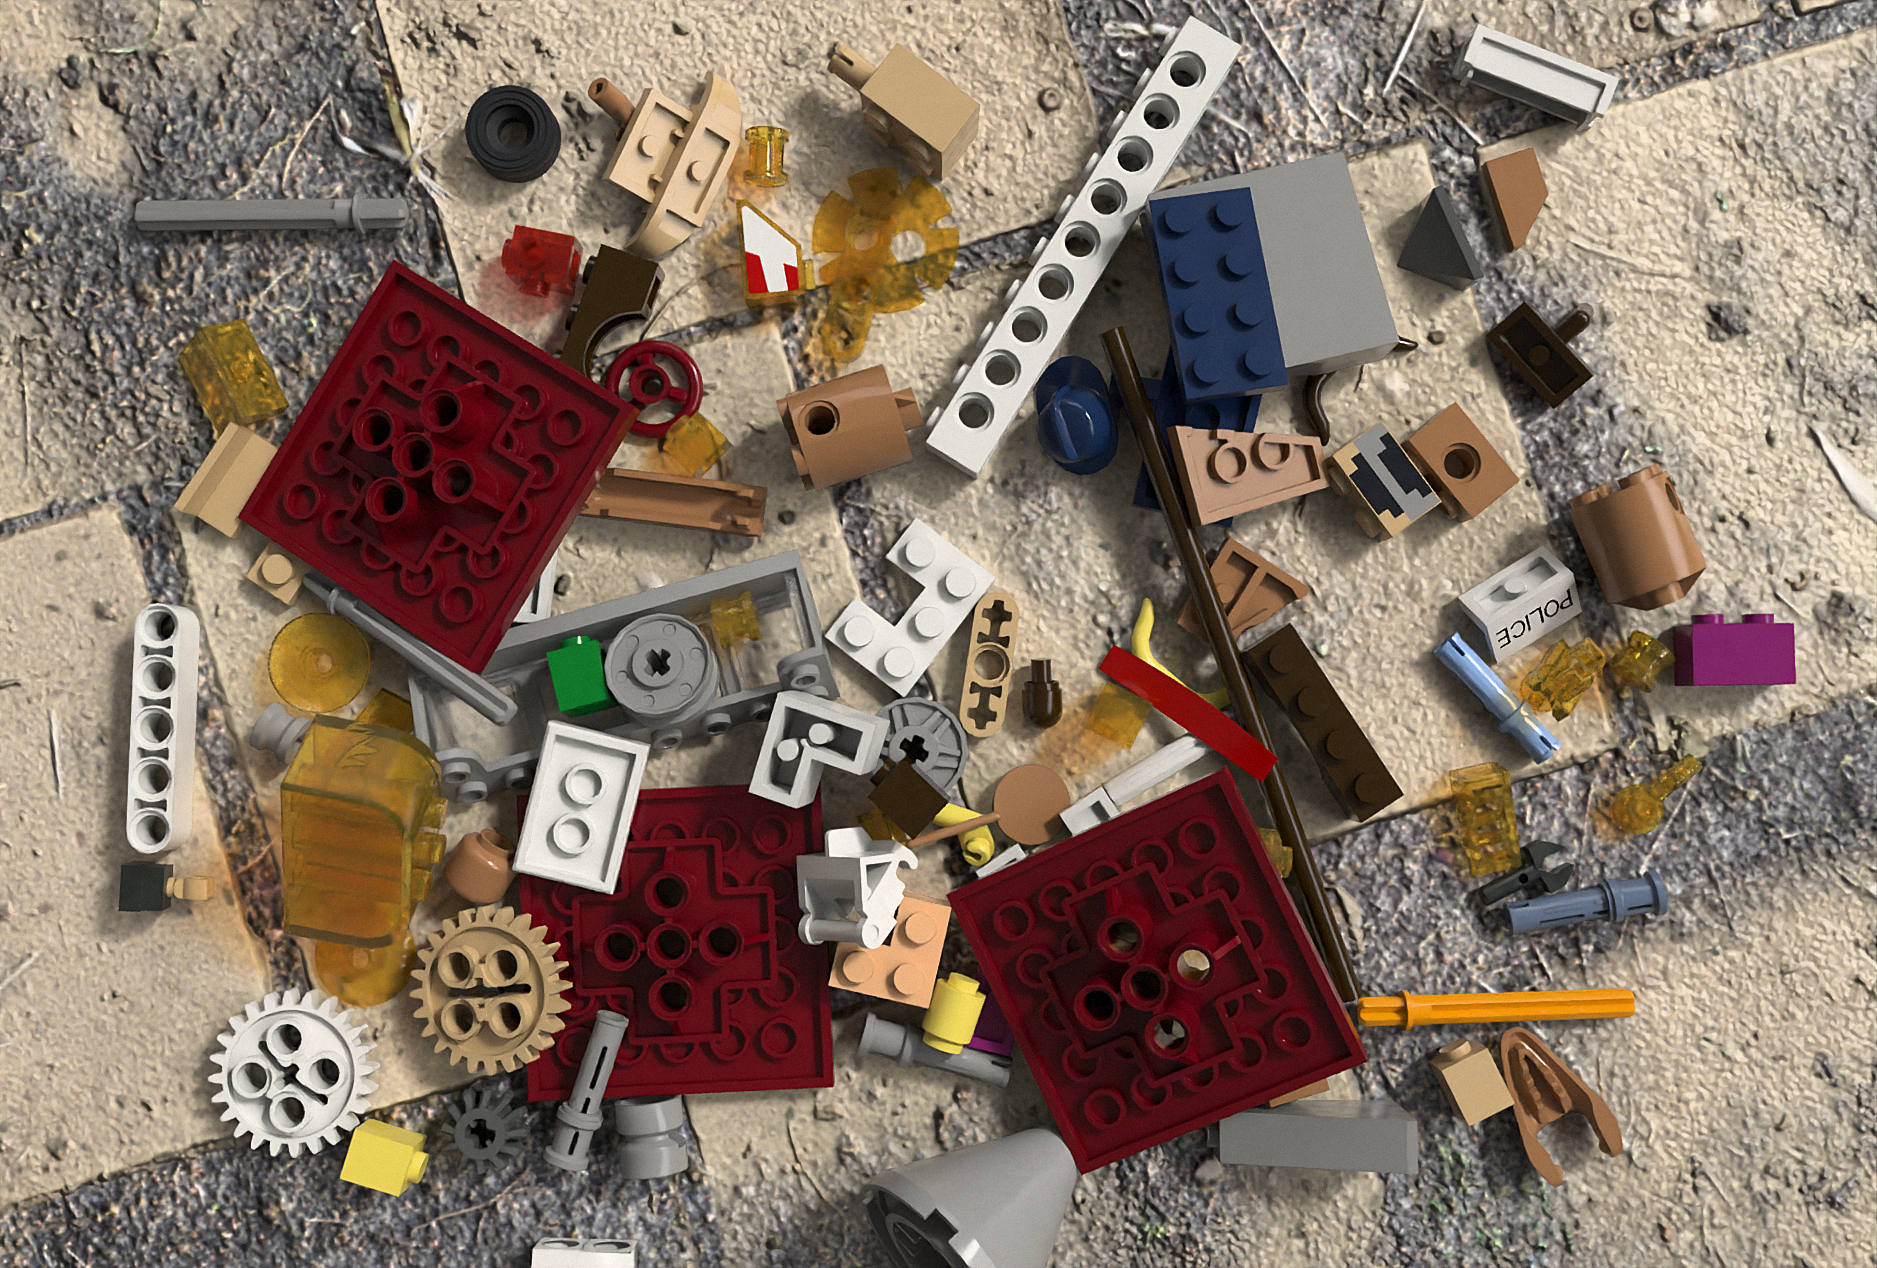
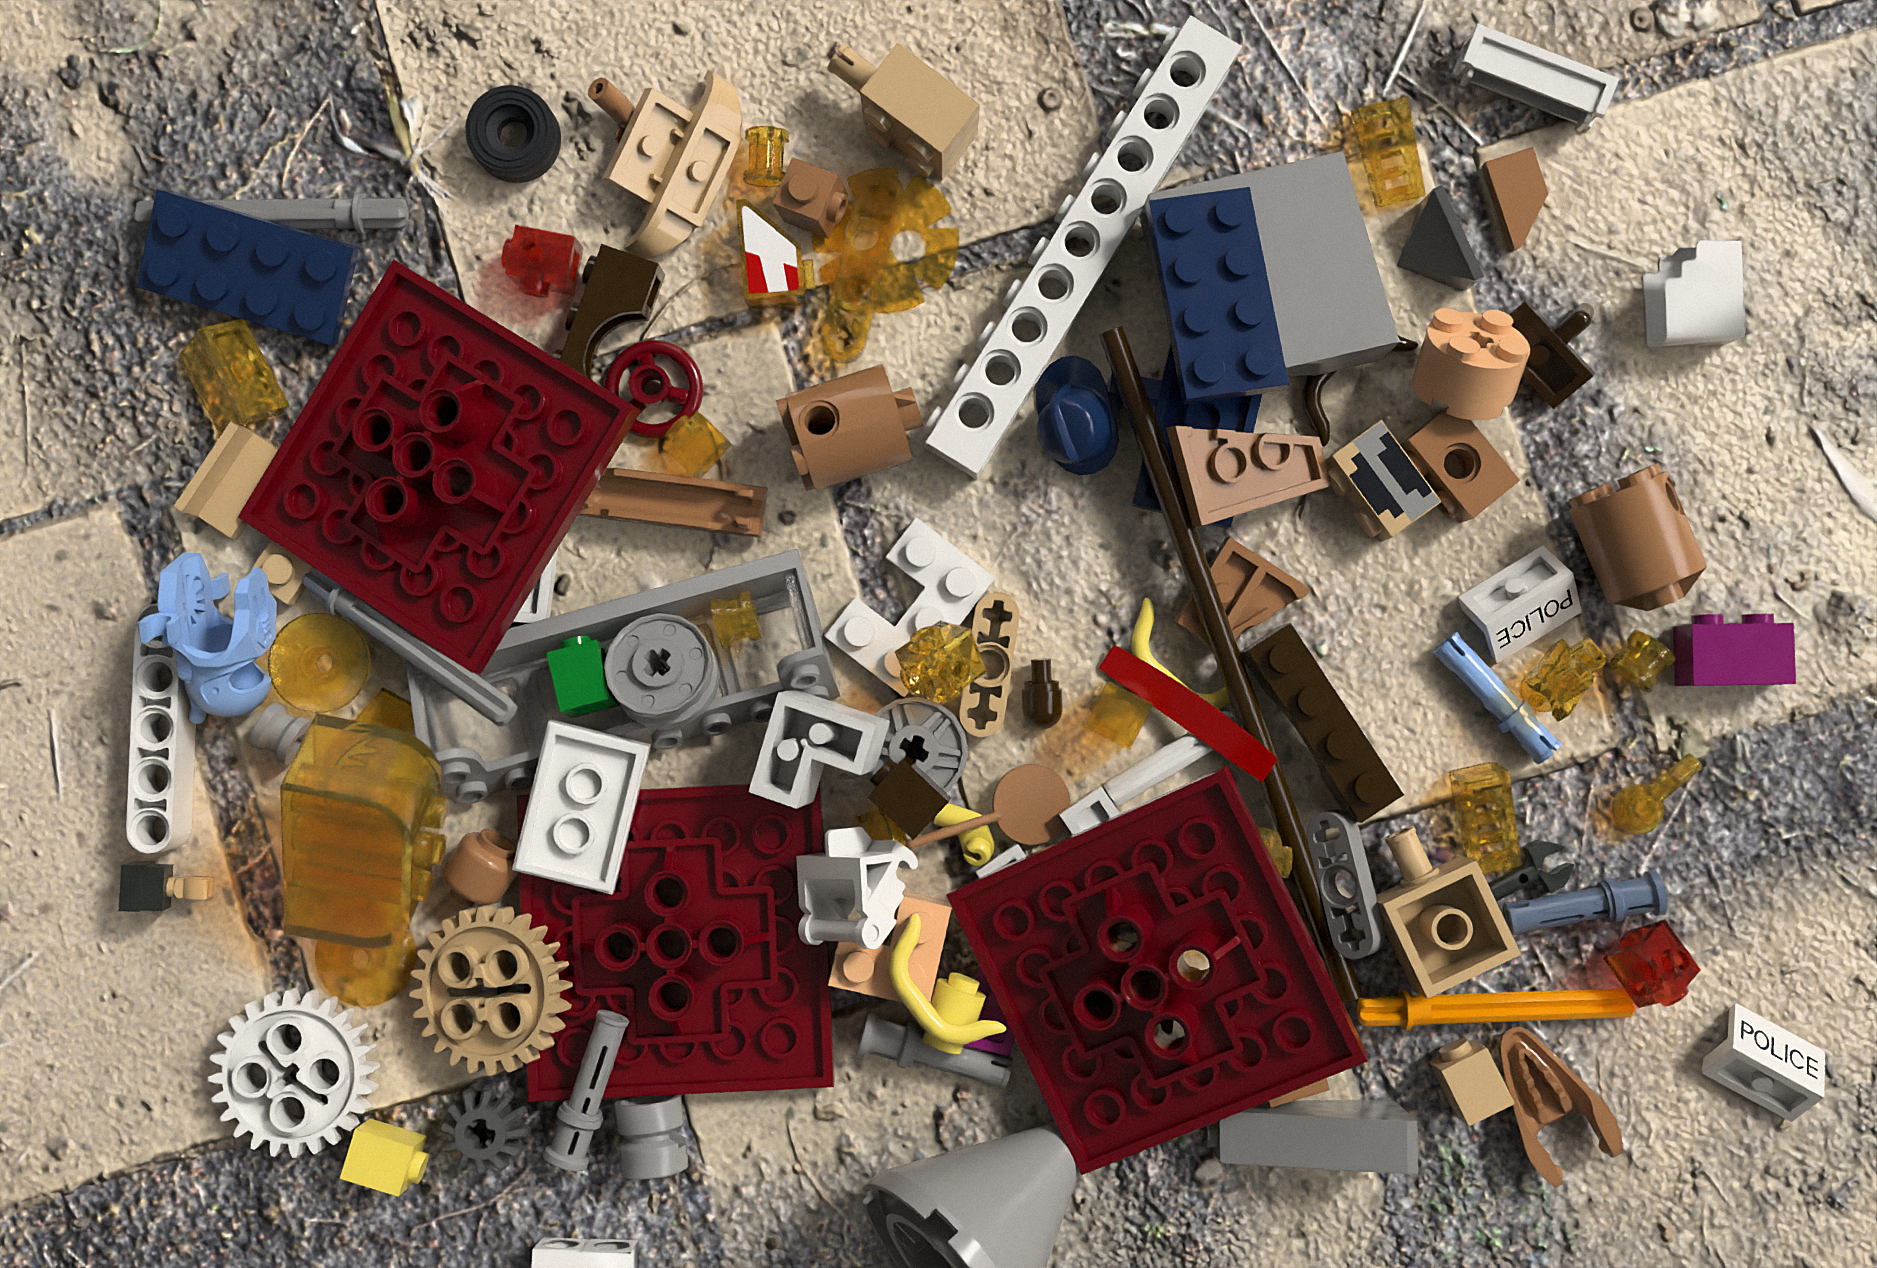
(212, 650): none -> light blue helmet
(247, 267): none -> dark blue plate
(811, 198): none -> medium nougat brick
(917, 1002): none -> light yellow animal
(940, 662): none -> clear yellow brick
(1333, 901): none -> light grey beam
(1367, 138): none -> clear yellow slope
(1442, 918): none -> tan brick
(1471, 363): none -> light nougat brick
(1652, 965): none -> clear red brick
(1696, 297): none -> white piece
(1767, 1065): none -> white panel

